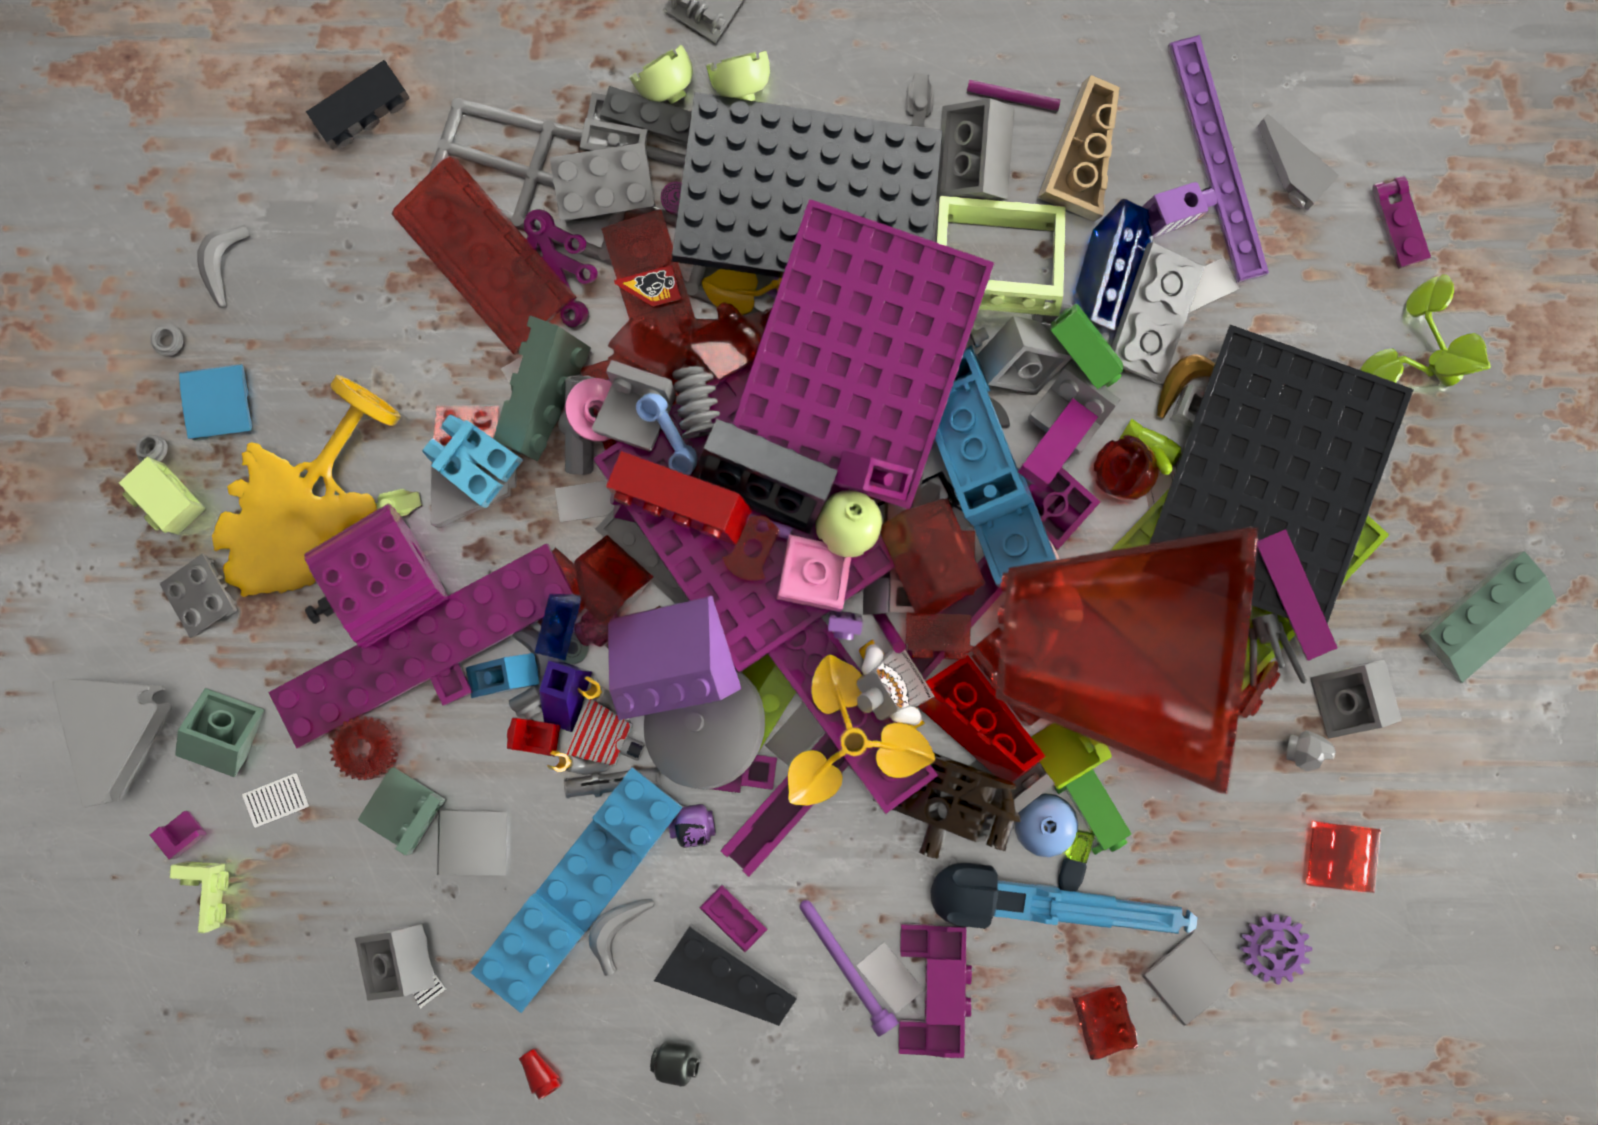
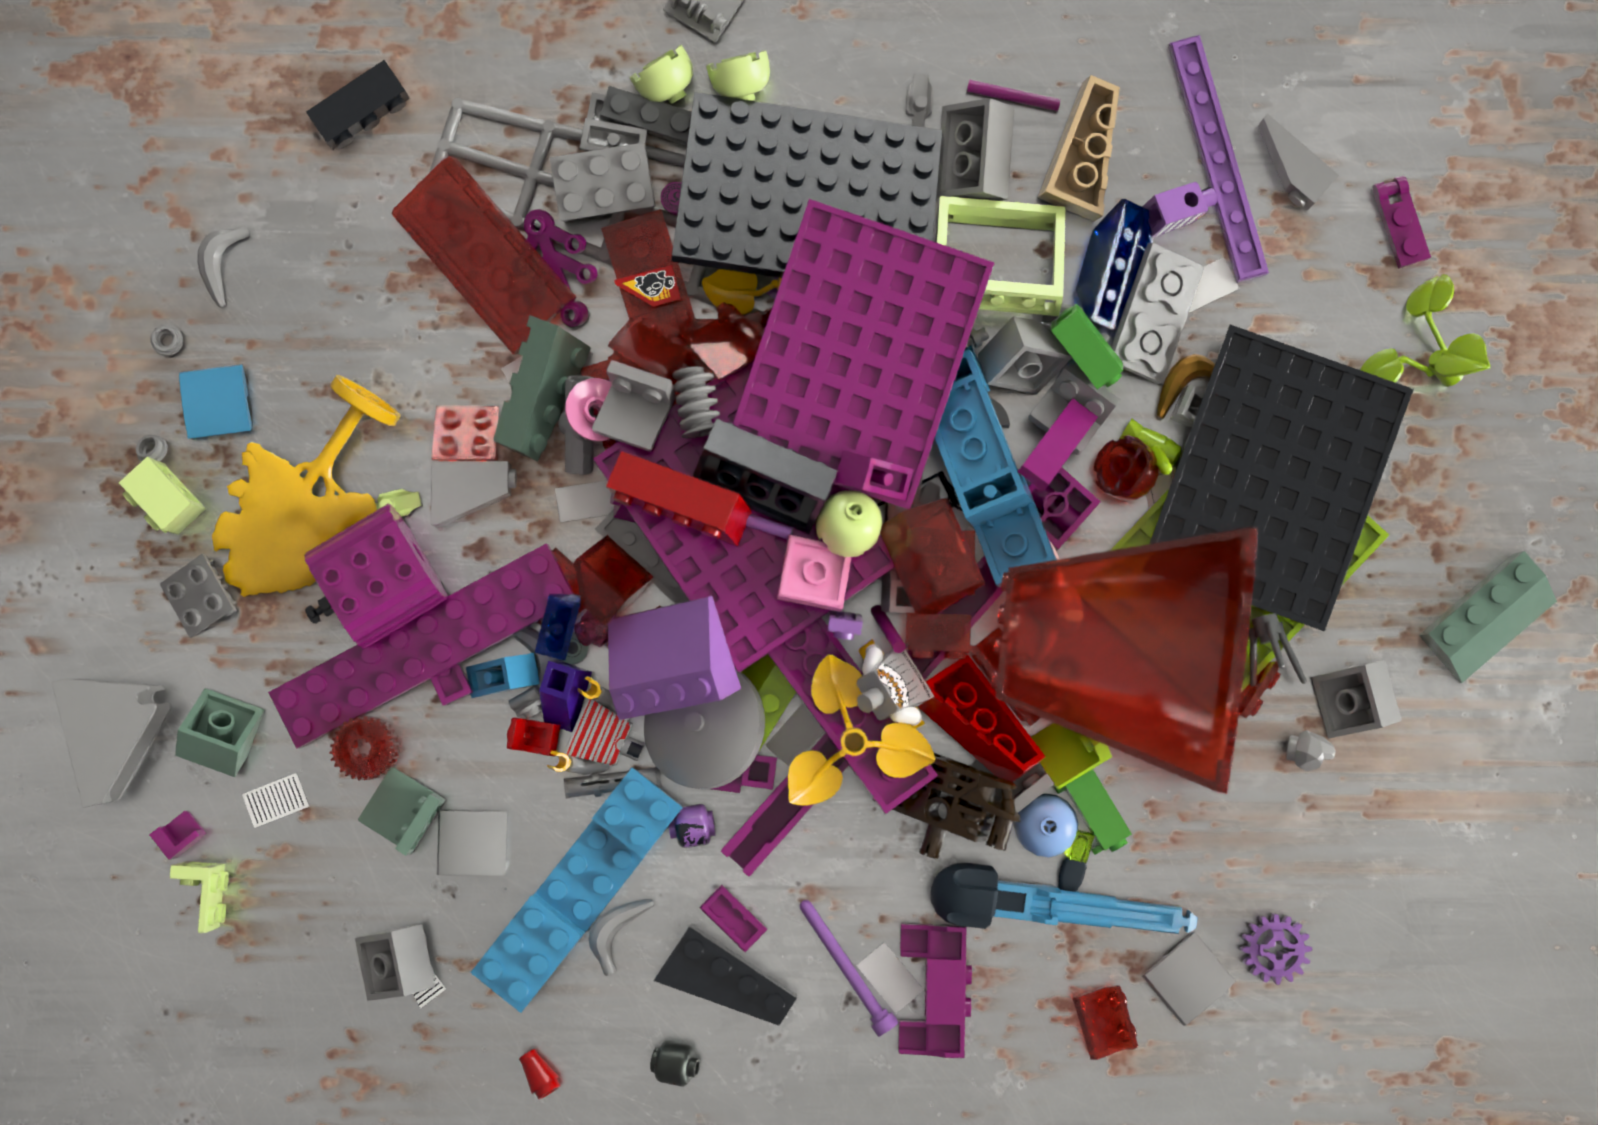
(462, 454): medium azure hips -> none
(654, 407): light blue bar -> none
(748, 567): clear red piece -> none
(876, 597): white sticker -> none
(1296, 595): magenta tile -> none
(1343, 857): clear red slope -> none

